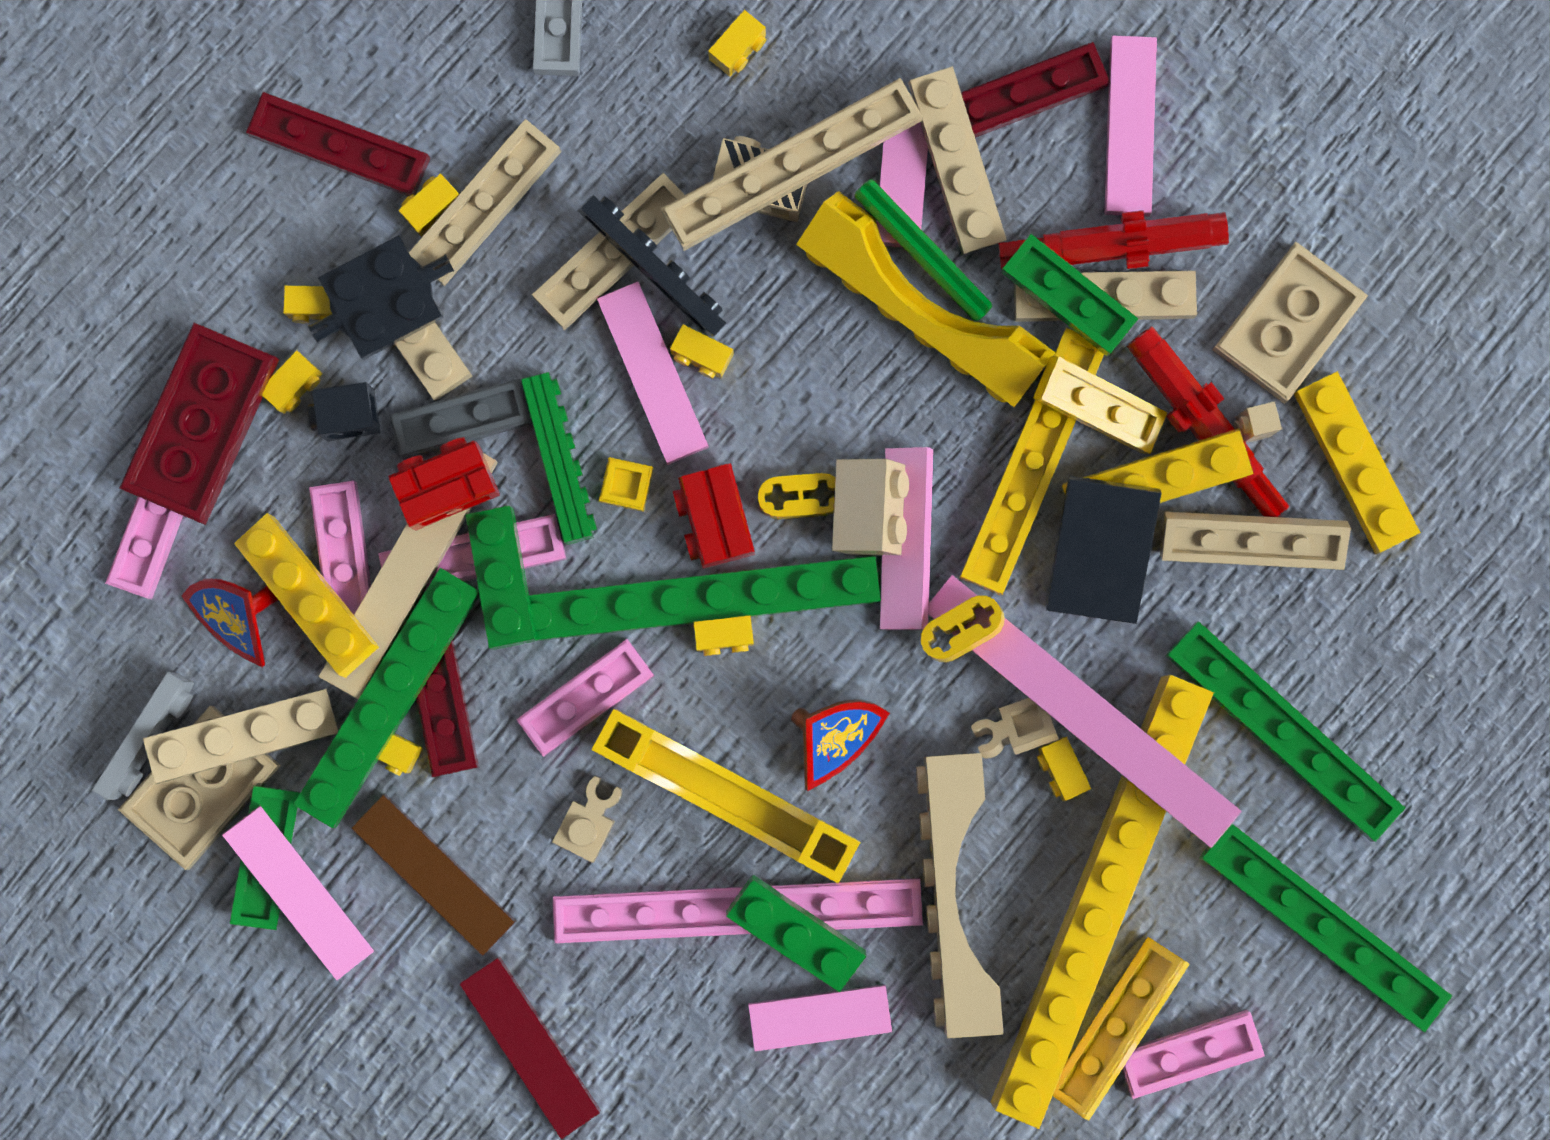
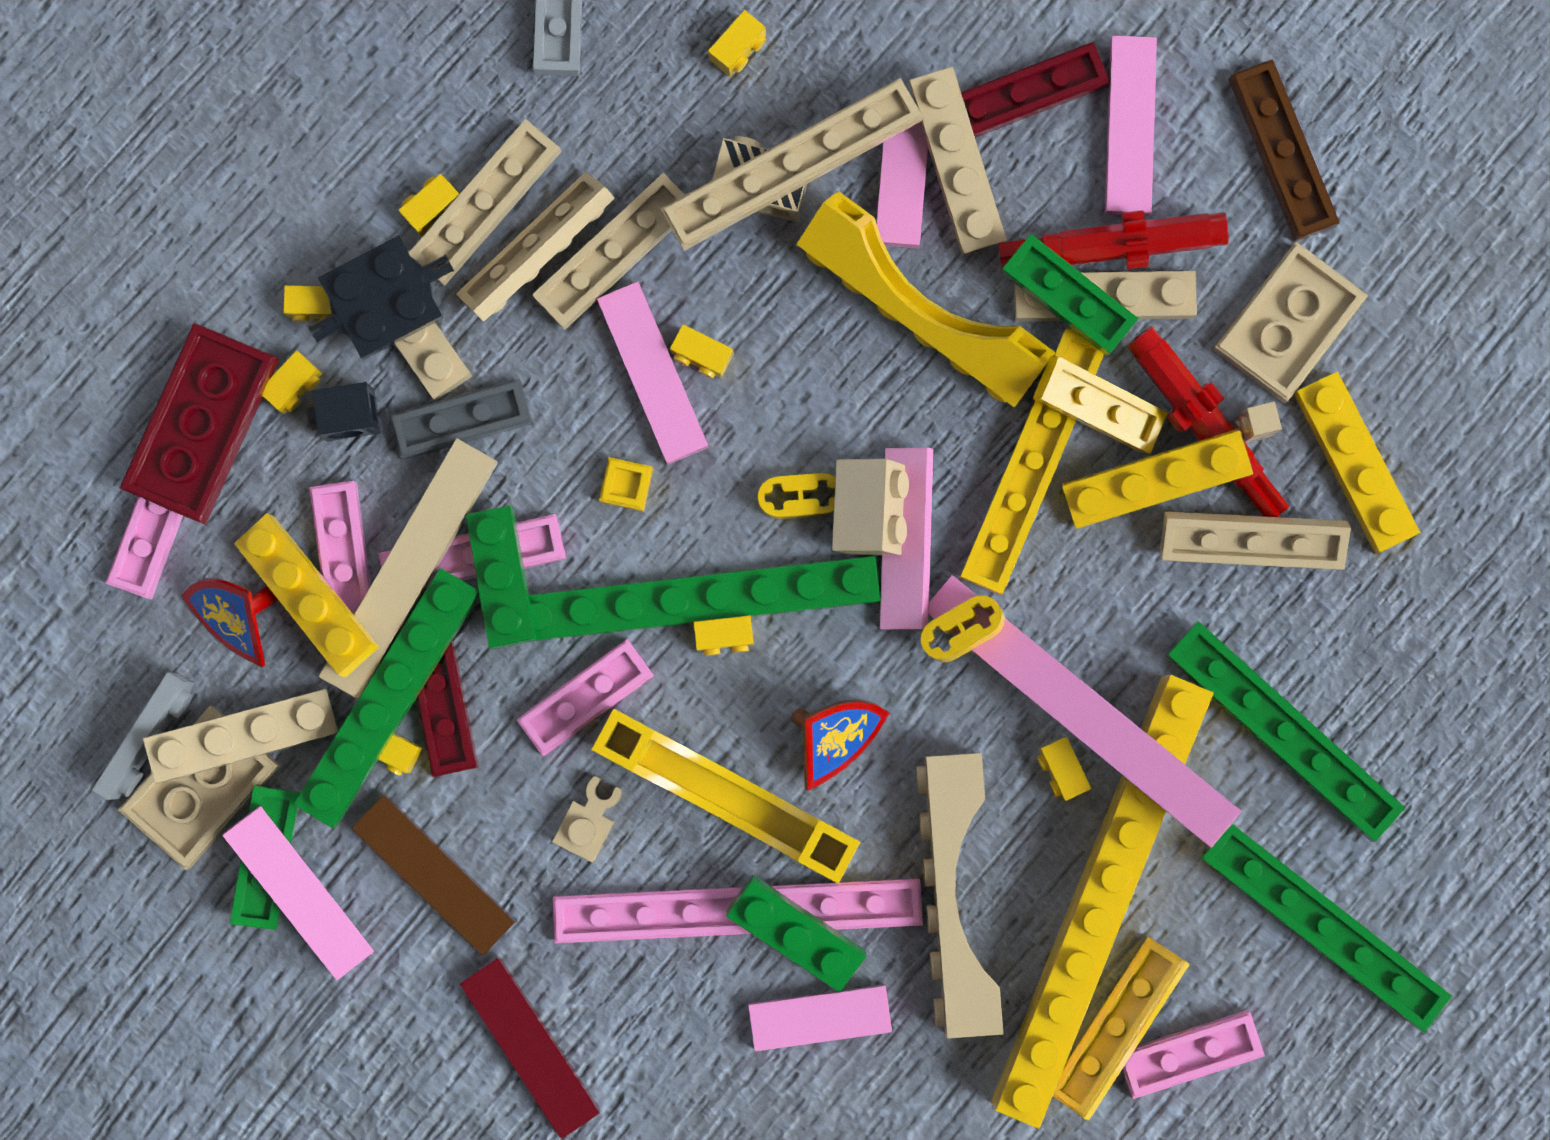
(338, 145): dark red tile -> none
(443, 483): red brick -> none
(535, 246): none -> tan plate
(556, 453): green piece -> none
(666, 277): black plate -> none
(715, 516): red brick -> none
(923, 250): green axle -> none
(1022, 726): tan plate -> none
(1103, 549): black tile -> none
(1283, 150): none -> reddish brown tile

